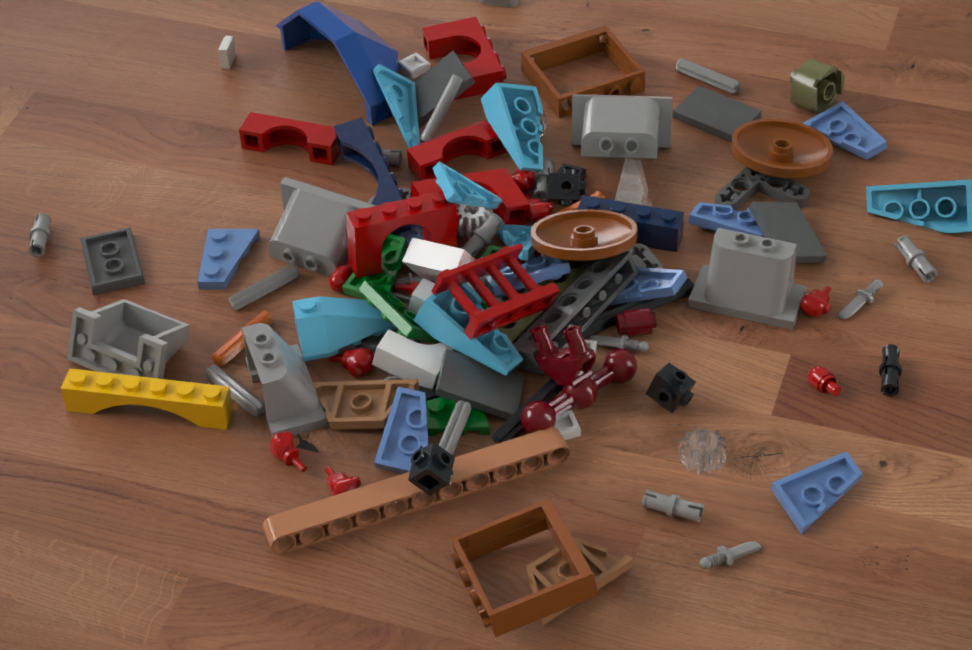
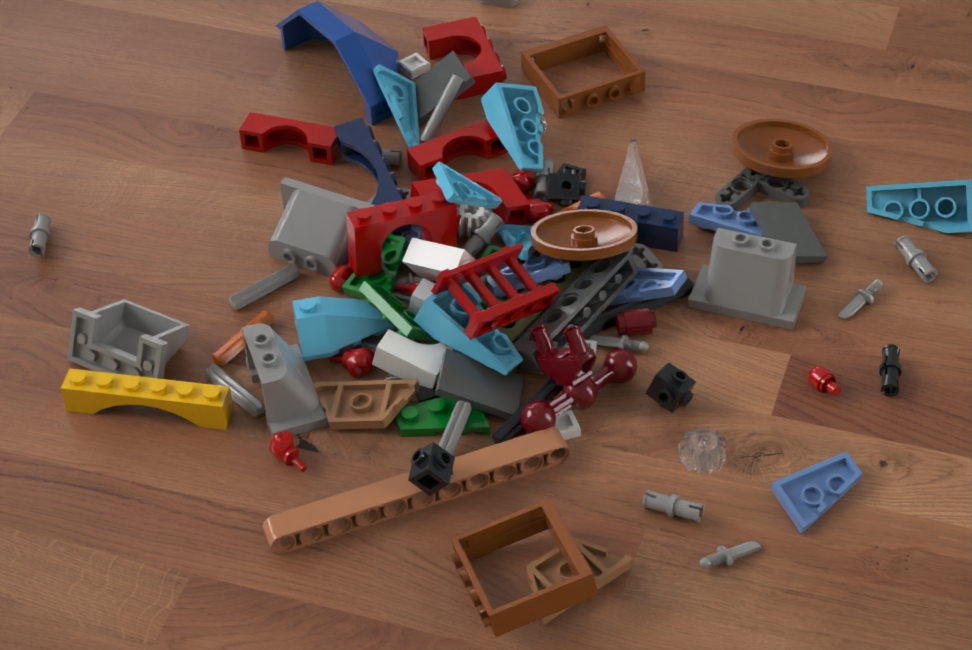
(112, 261): dark grey tile -> none
(222, 255): medium blue wing -> none
(227, 52): white tile -> none
(340, 482): red piece -> none
(404, 431): medium blue wing -> none
(621, 125): light grey windscreen -> none
(708, 76): light grey axle -> none
(714, 113): dark grey tile -> none
(816, 85): olive brick -> none
(816, 302): red piece -> none
(848, 131): medium blue wing -> none

